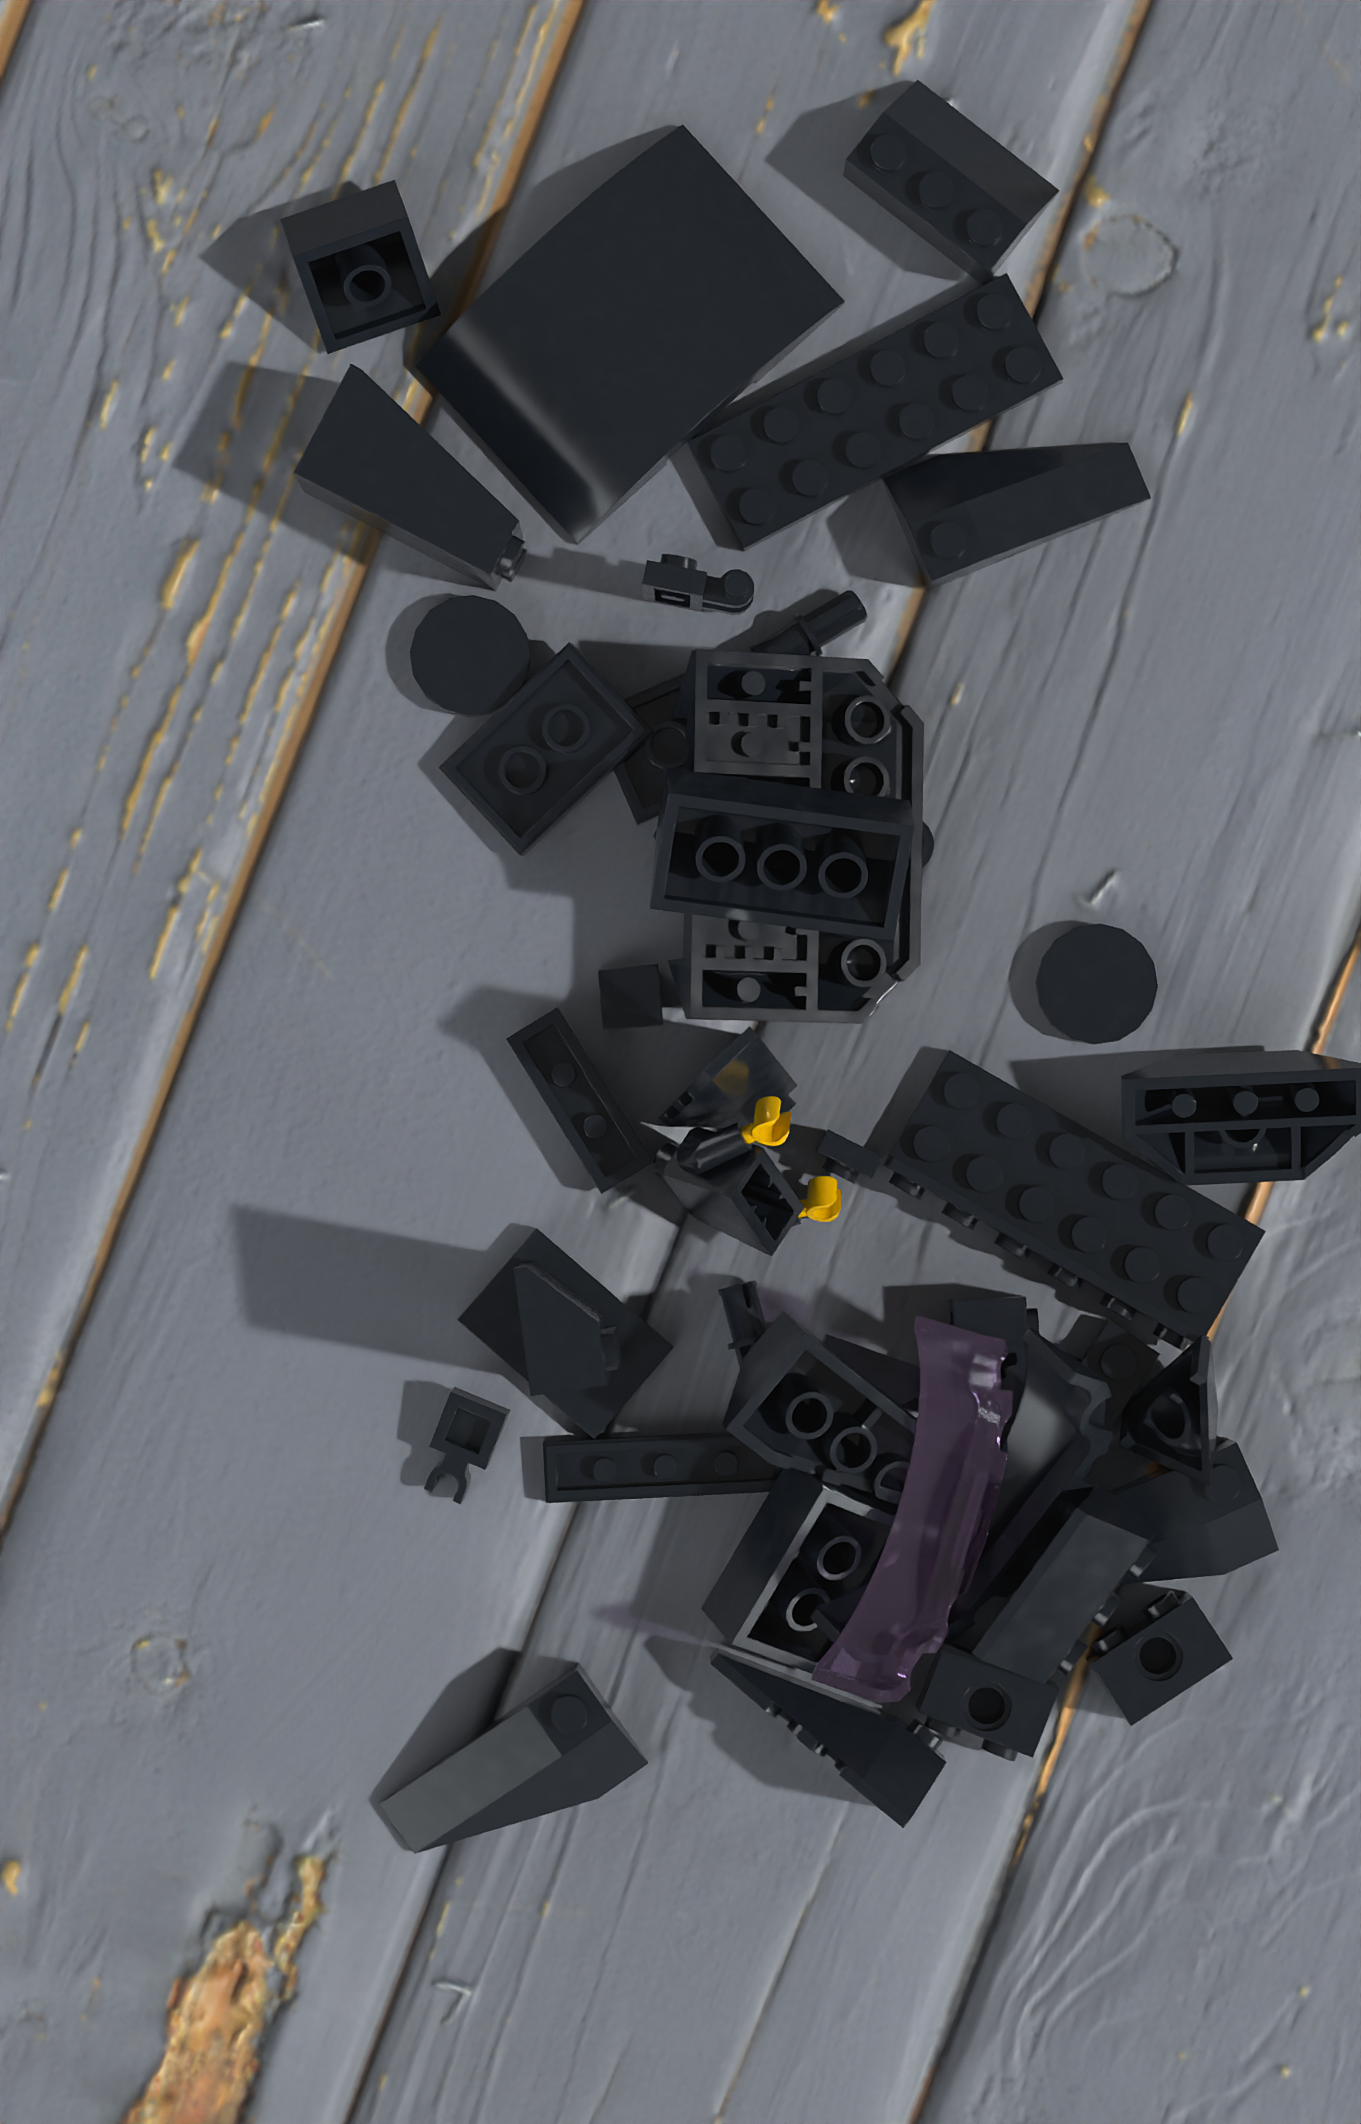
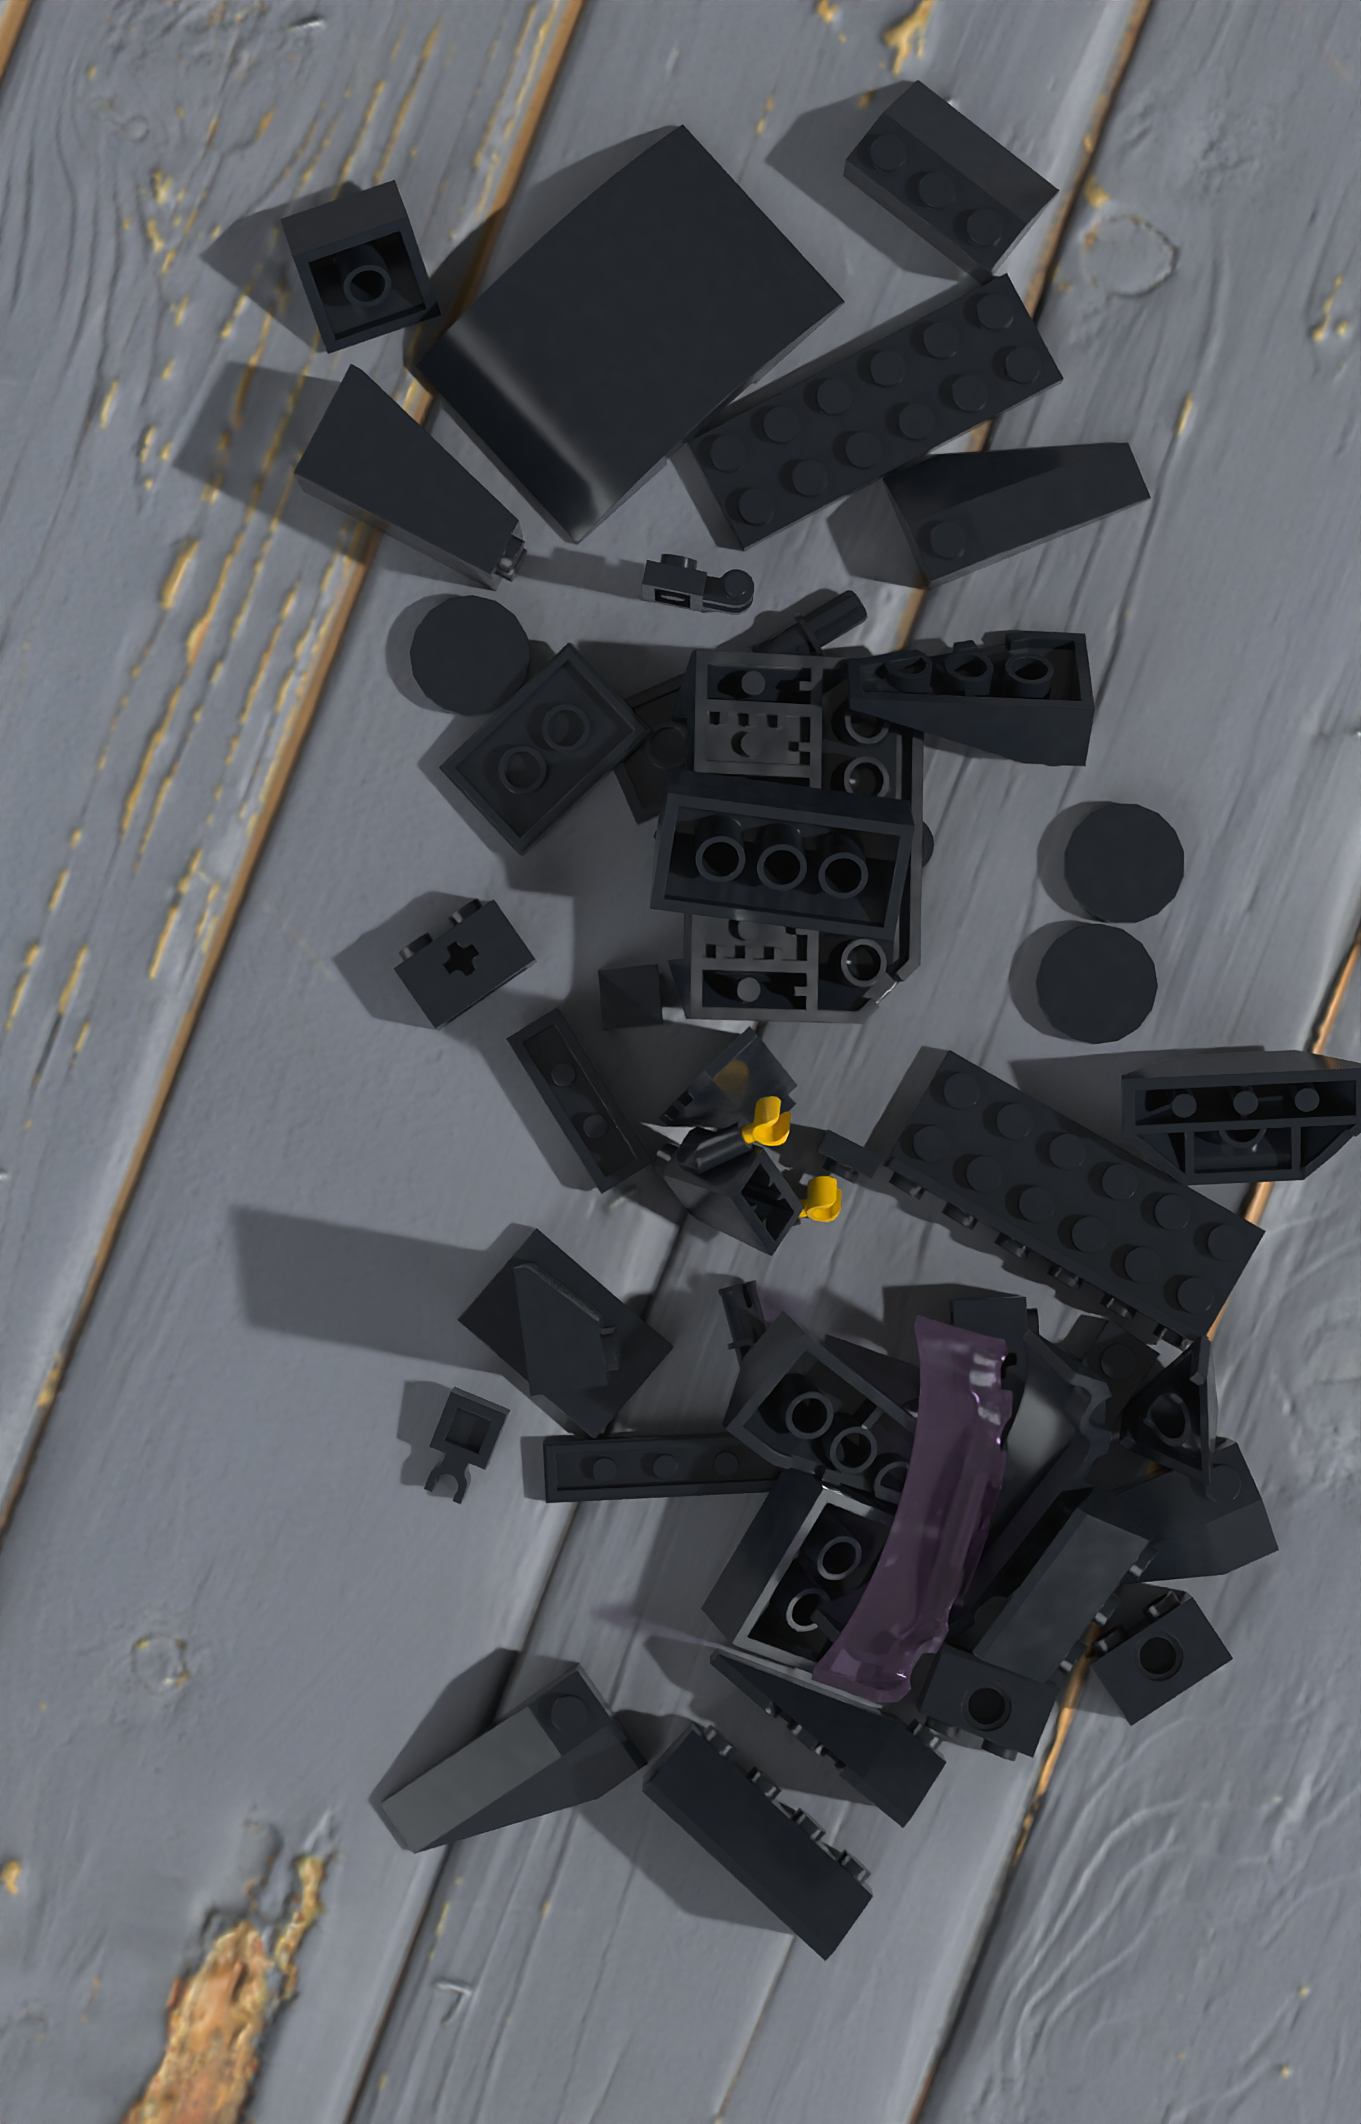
(449, 995): none -> black brick
(758, 1838): none -> black slope
(1008, 699): none -> black wedge
(1124, 863): none -> black tile

